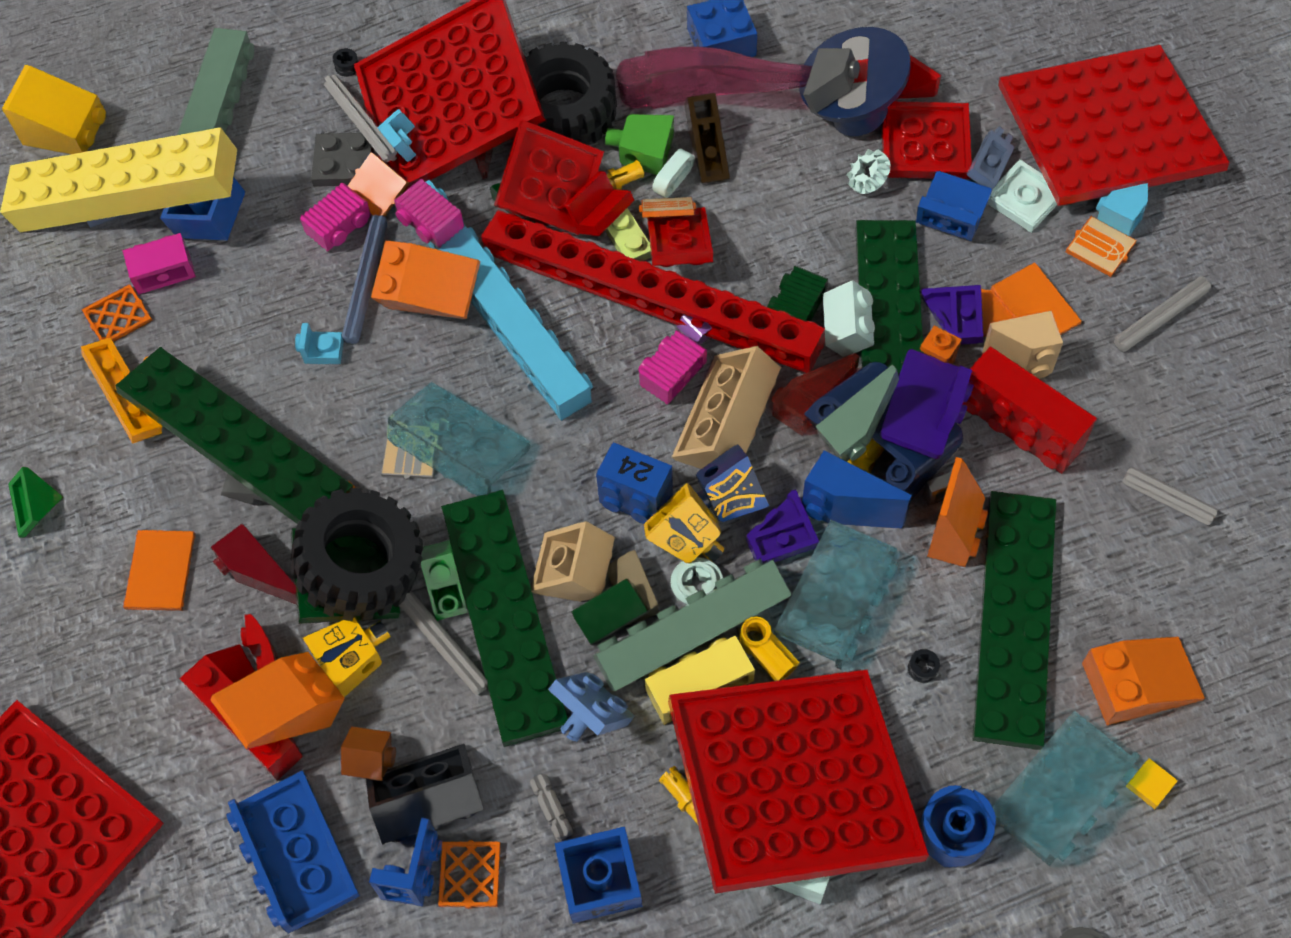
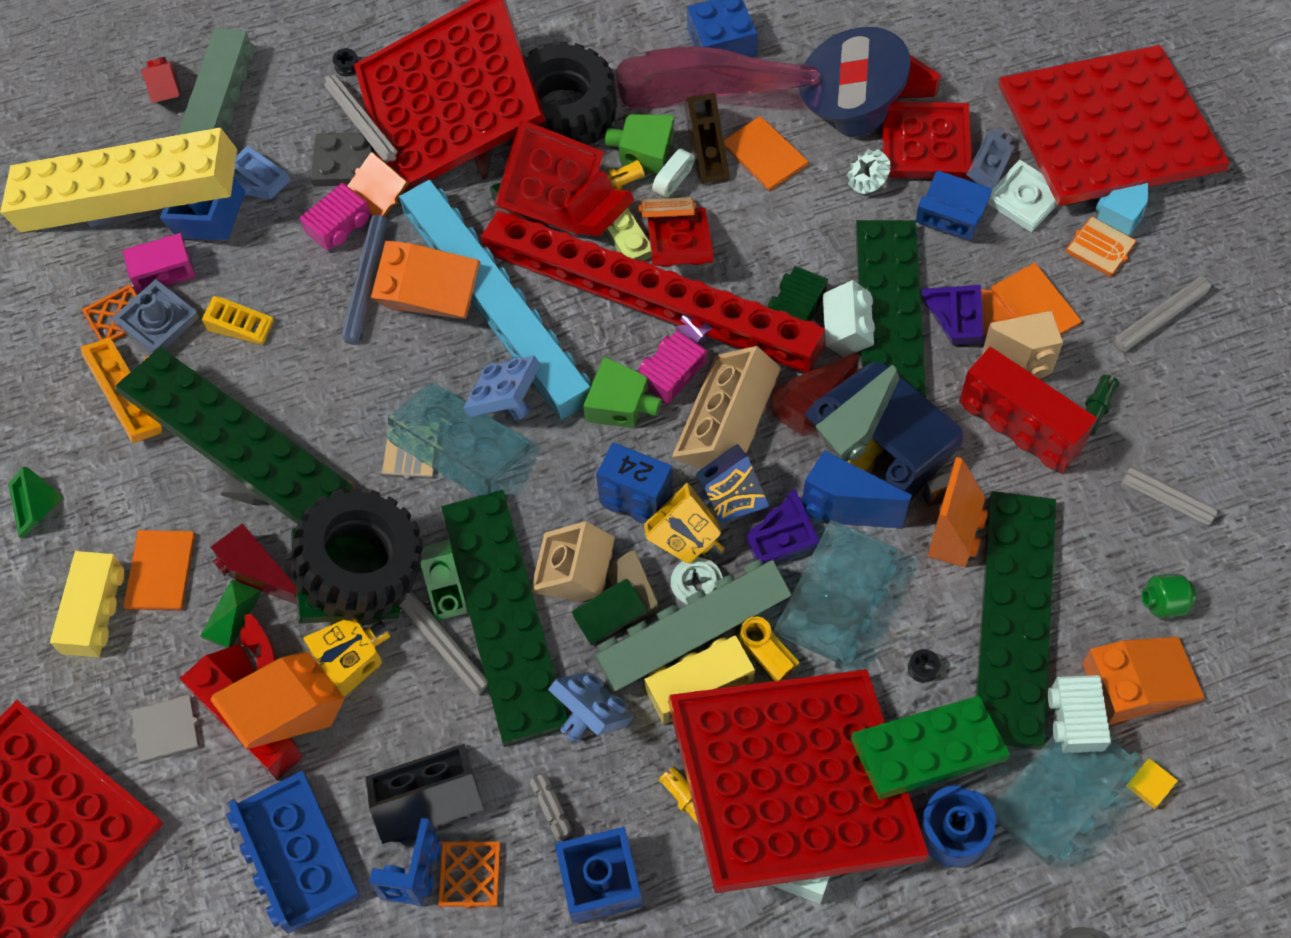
(53, 112): yellow slope -> none
(87, 604): none -> light yellow brick
(155, 317): none -> sand blue plate
(161, 79): none -> red slope
(165, 729): none -> light grey piece
(219, 313): none -> yellow slope
(230, 614): none -> green slope
(259, 175): none -> medium blue wing
(319, 346): medium azure bracket -> none
(367, 753): dark orange brick -> none
(395, 131): medium azure bracket -> none
(428, 213): dark pink brick -> none
(503, 388): none -> medium blue plate
(619, 396): none -> bright green torso
(765, 153): none -> orange piece
(830, 77): dark grey slope -> none
(926, 404): dark purple bracket -> none
(929, 747): none -> green plate
(941, 345): orange bracket -> none
(1080, 714): none -> light aqua brick
(1099, 402): none -> dark green pin
(1168, 595): none -> green head

